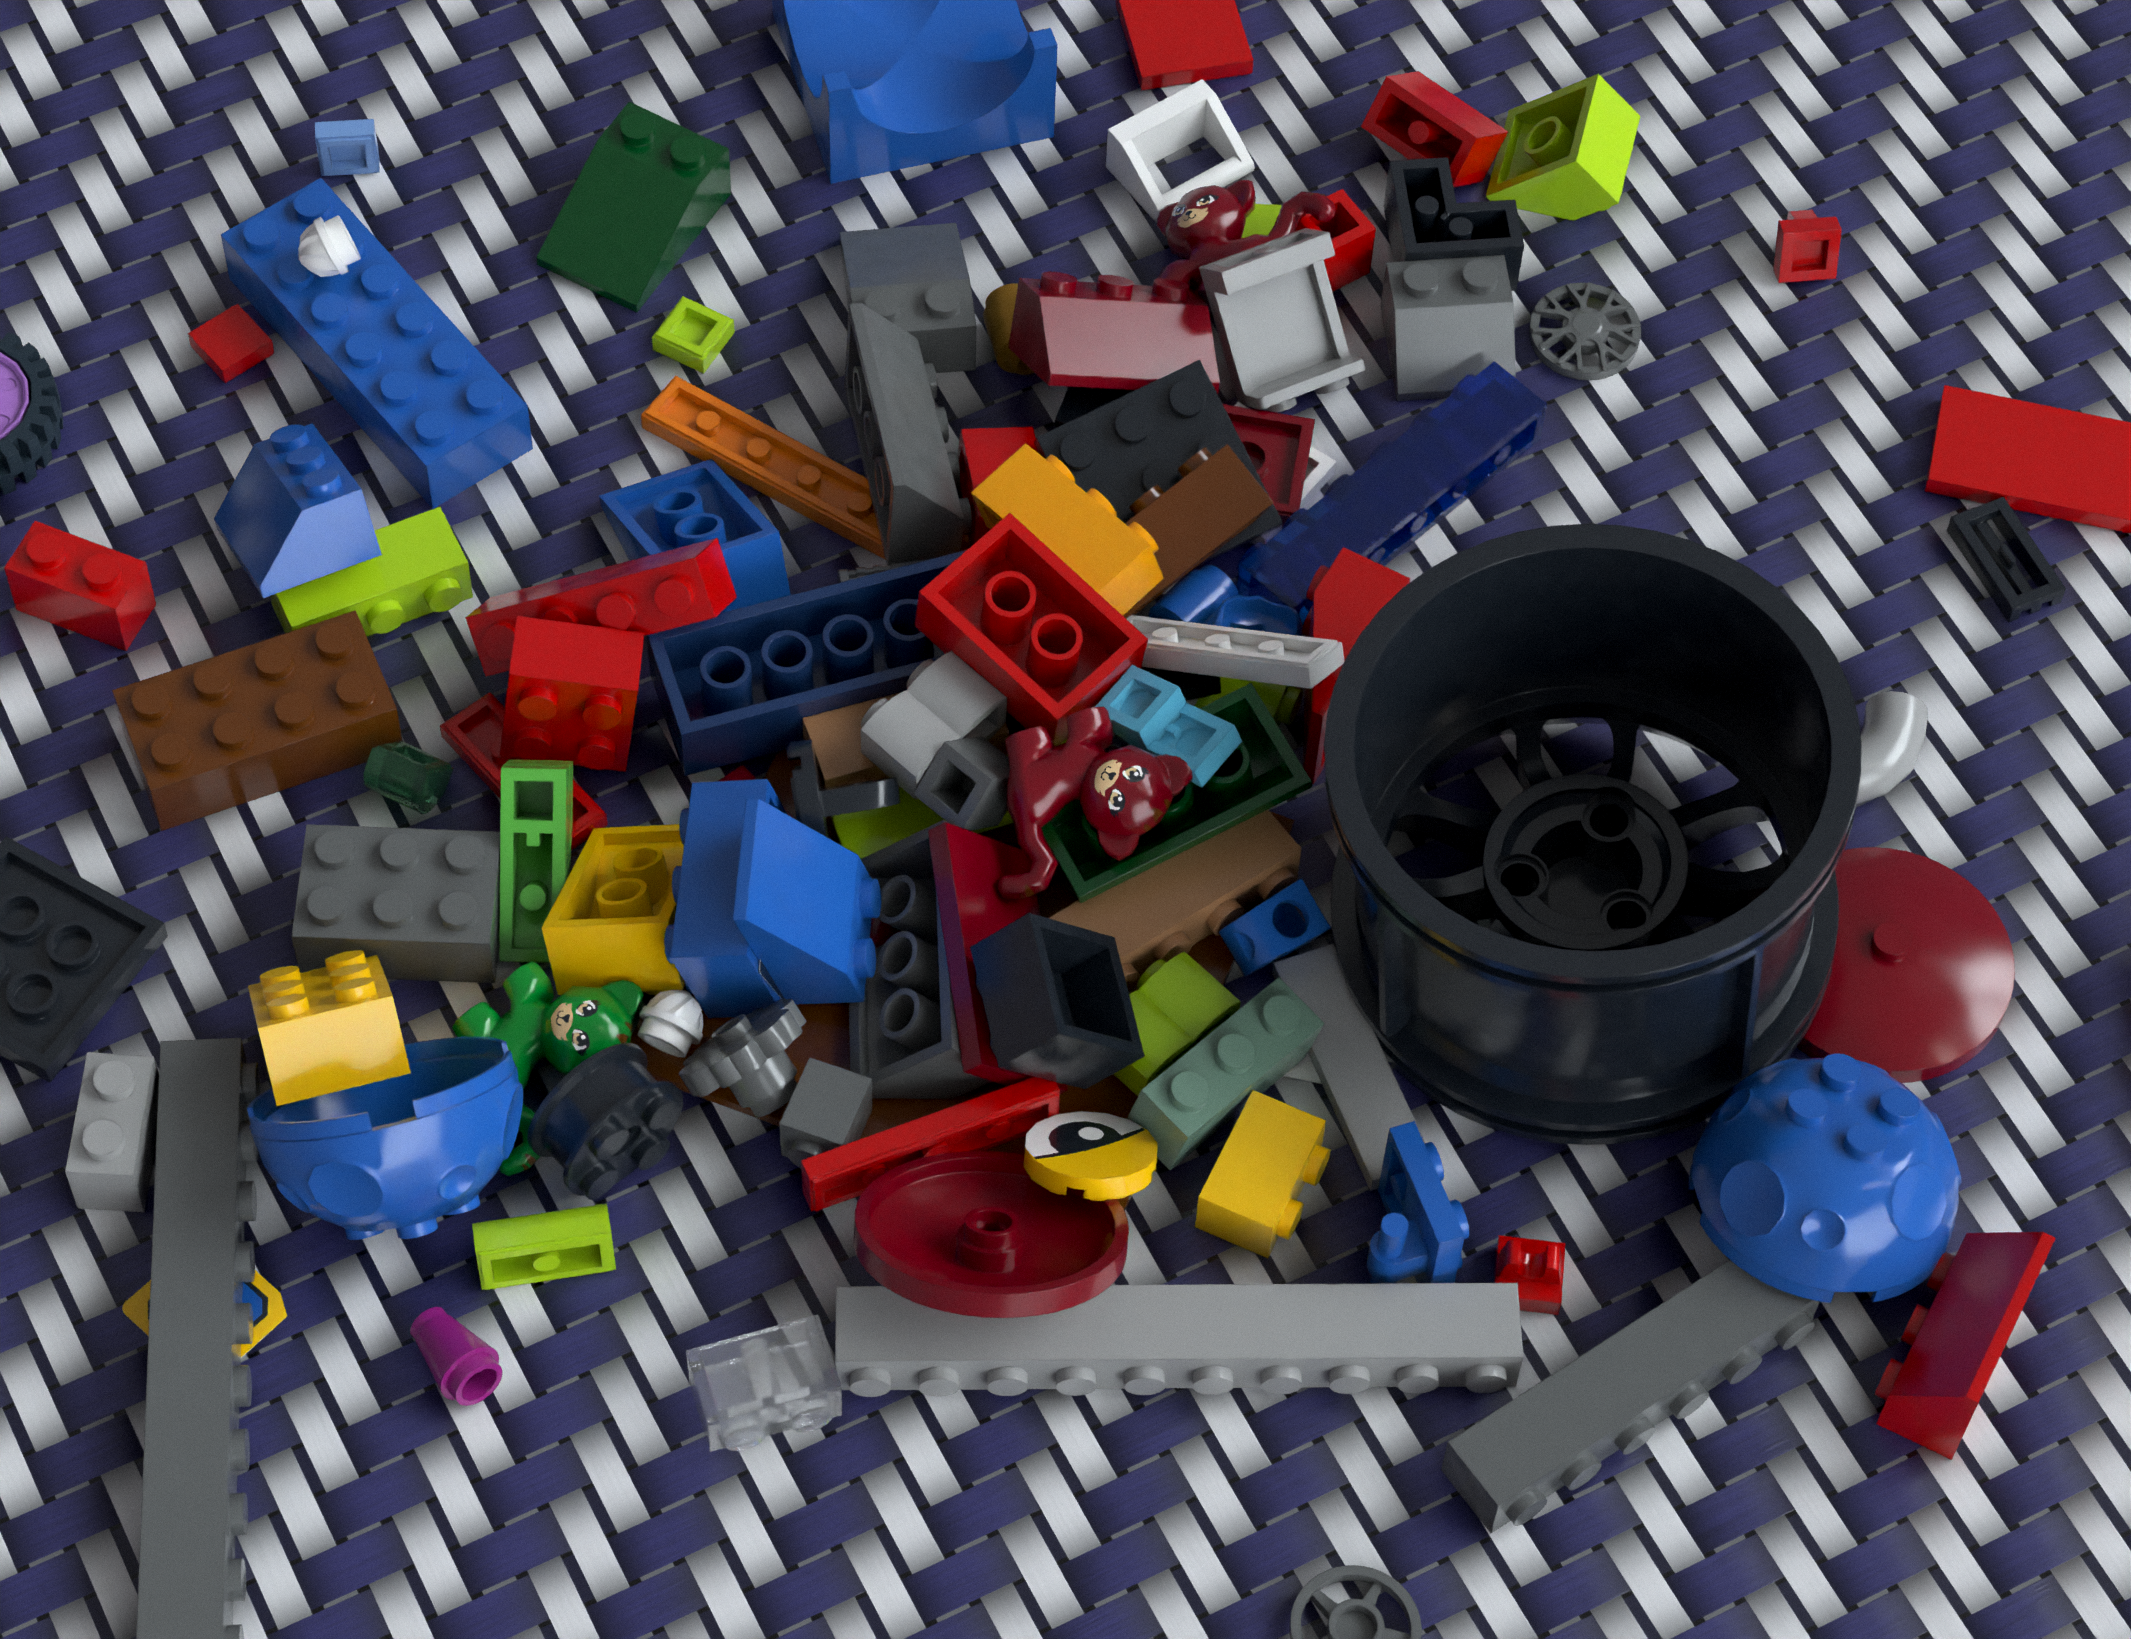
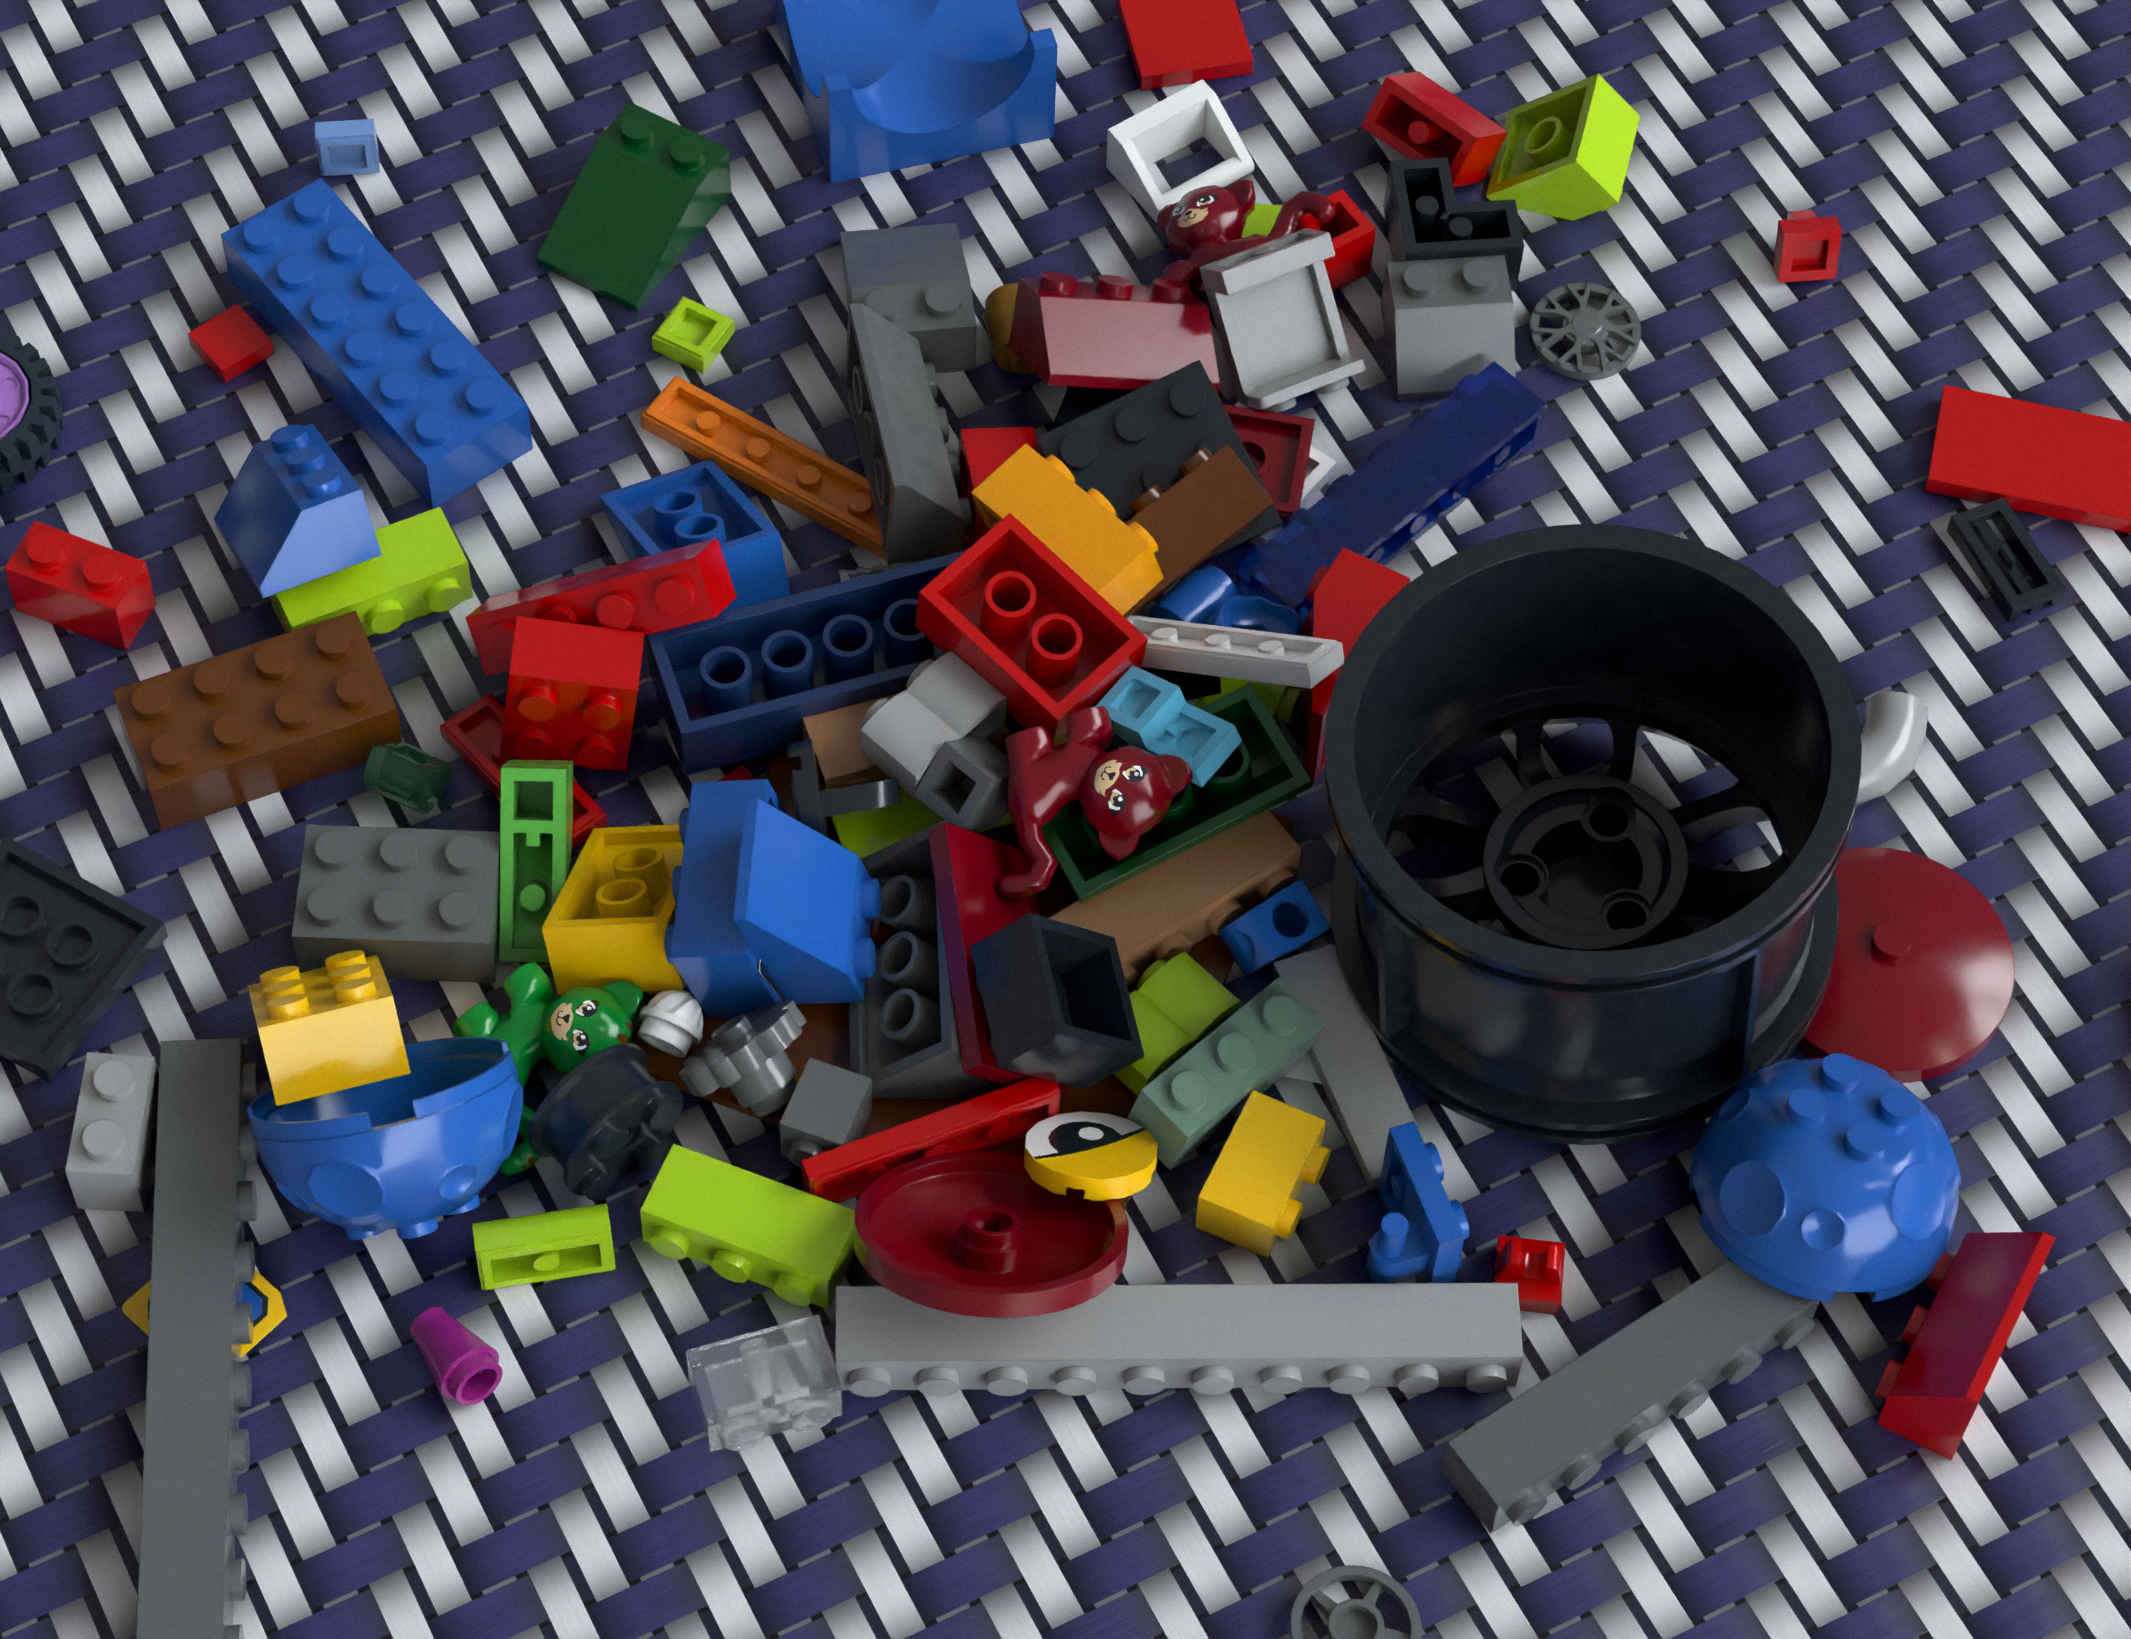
(327, 247): white plate -> none
(749, 1227): none -> lime brick

